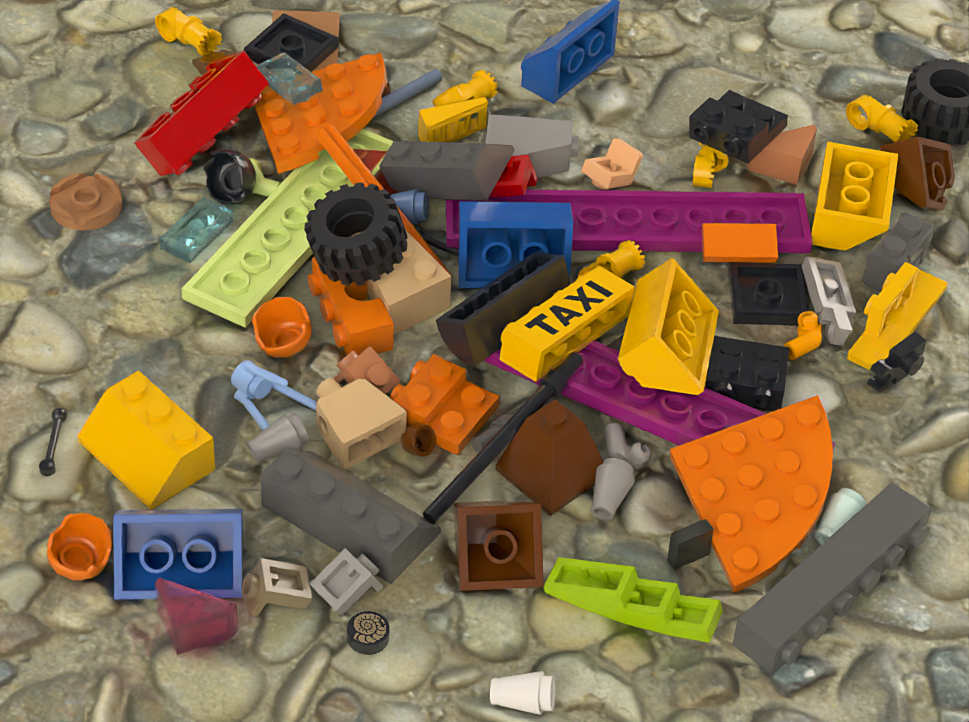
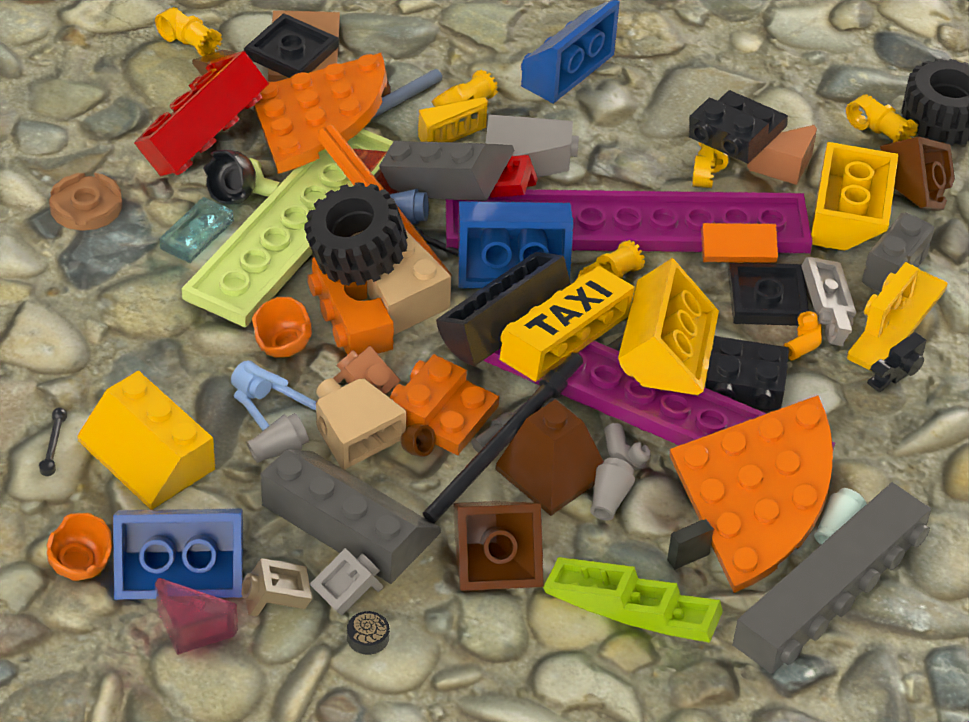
(290, 78): clear light blue plate -> none
(524, 692): white cone -> none
(615, 168): light nougat bracket -> none

